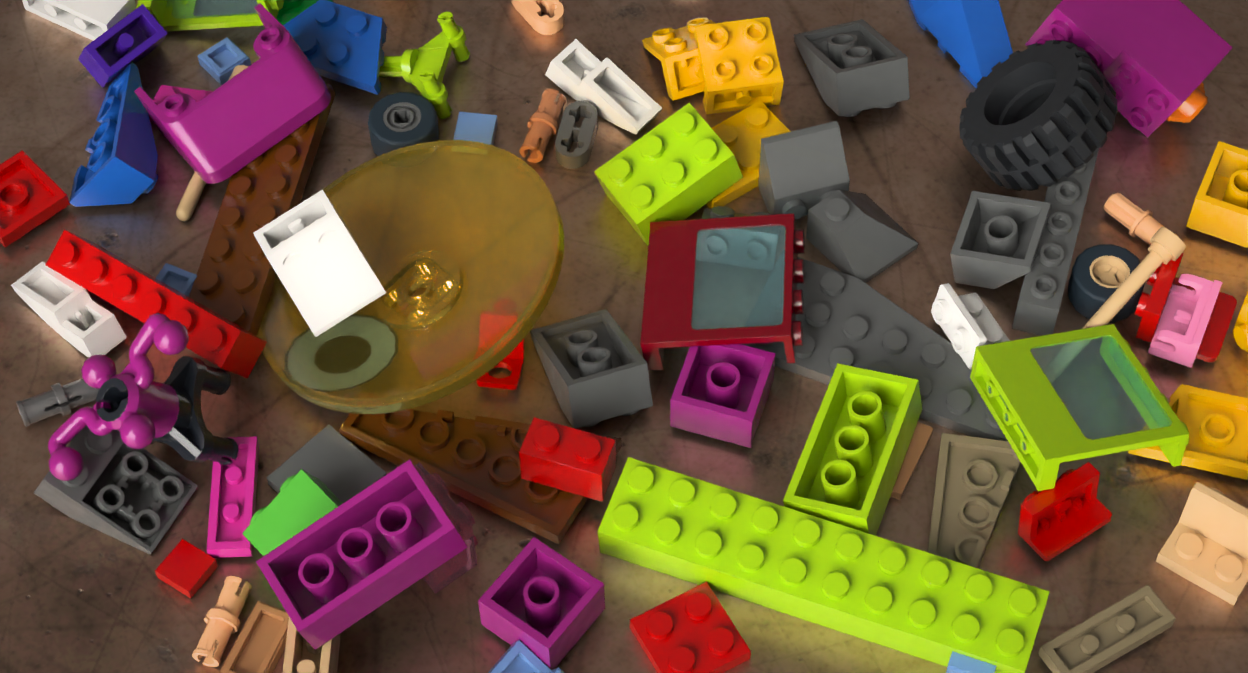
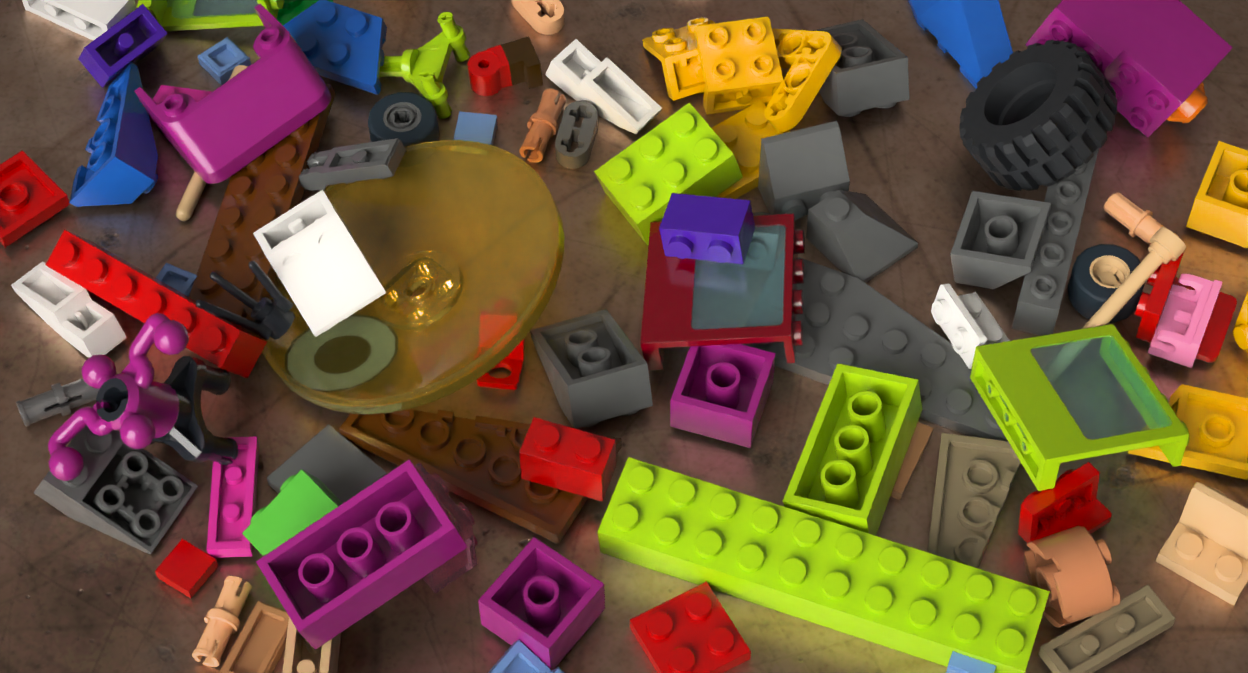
(270, 316): none -> black plant
(352, 164): none -> dark grey hinge
(504, 67): none -> leg
(707, 228): none -> dark purple brick
(791, 98): none -> yellow beam
(1074, 573): none -> nougat brick

